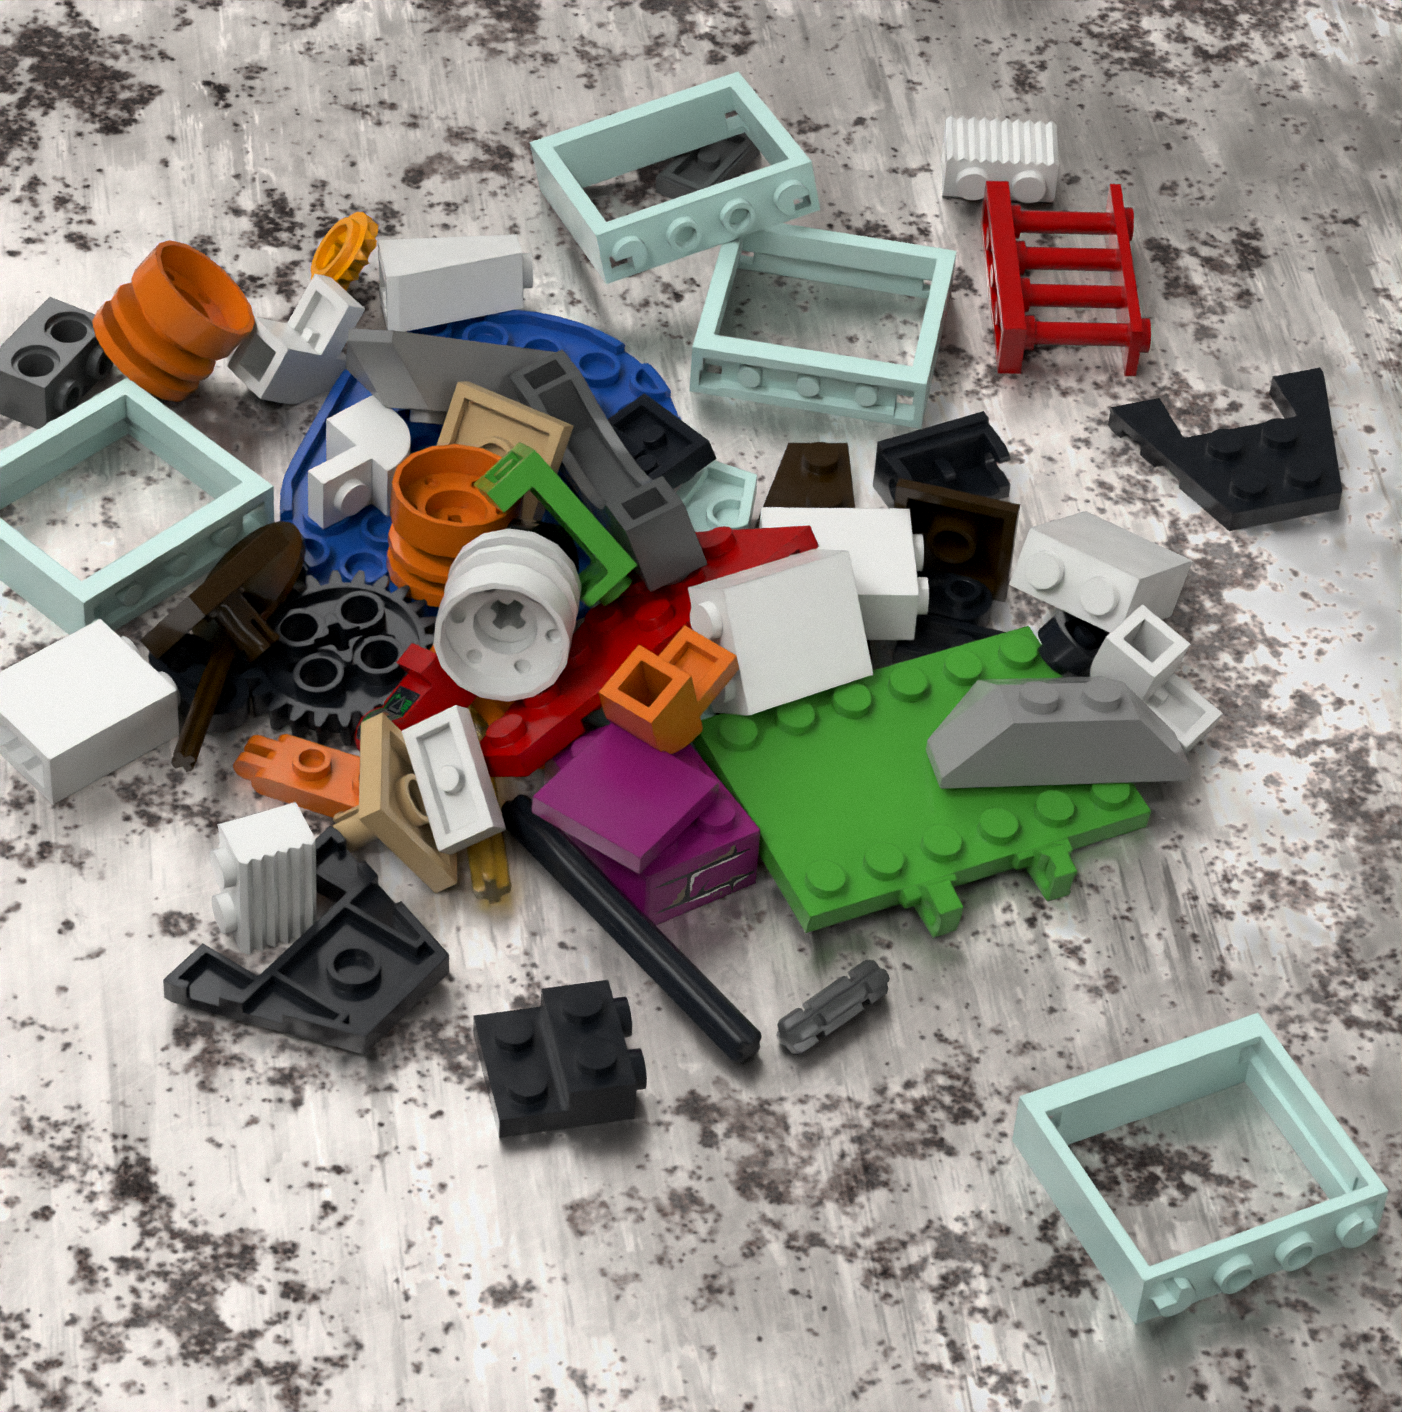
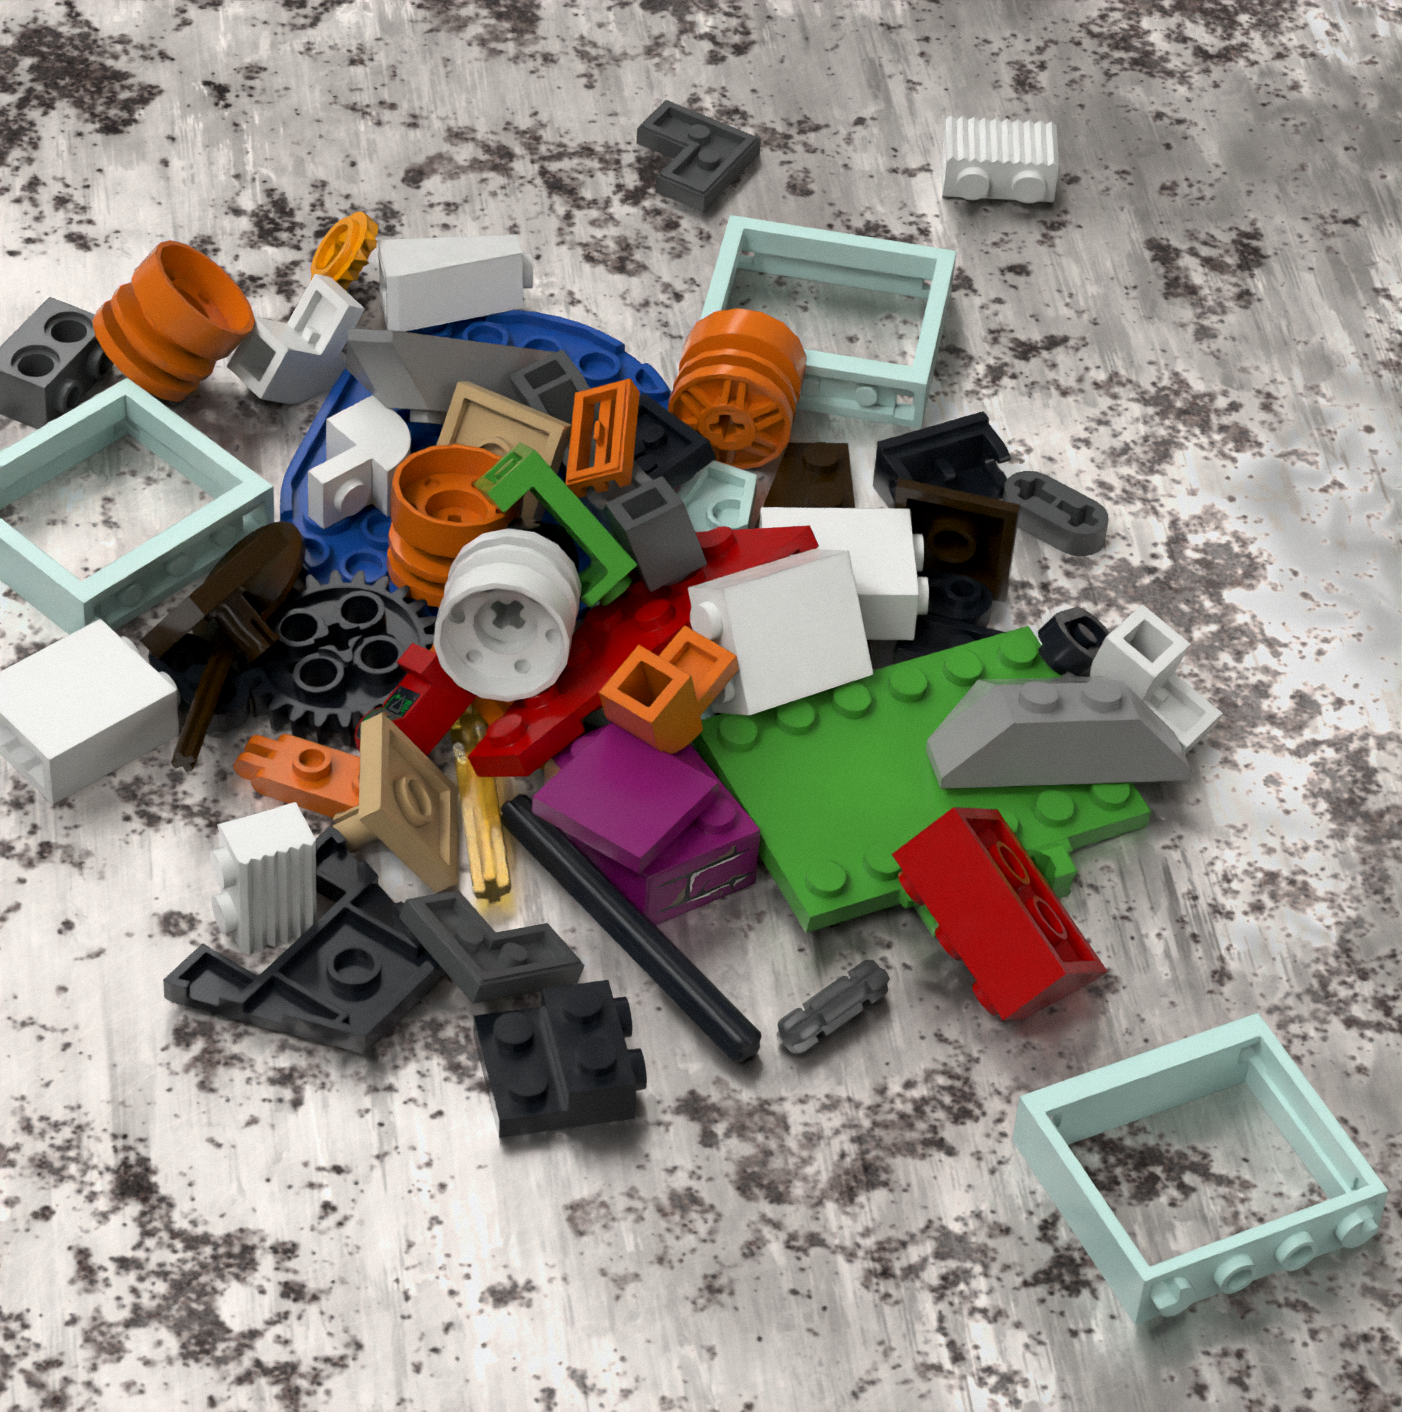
(453, 780): white plate -> none
(484, 961): none -> dark grey tile
(613, 436): none -> orange tile
(659, 132): light aqua window -> none
(740, 385): none -> orange wheel
(996, 913): none -> red slope
(1013, 295): red fence -> none
(1057, 513): none -> dark grey beam
(1098, 570): white brick -> none
(1248, 471): black wing -> none

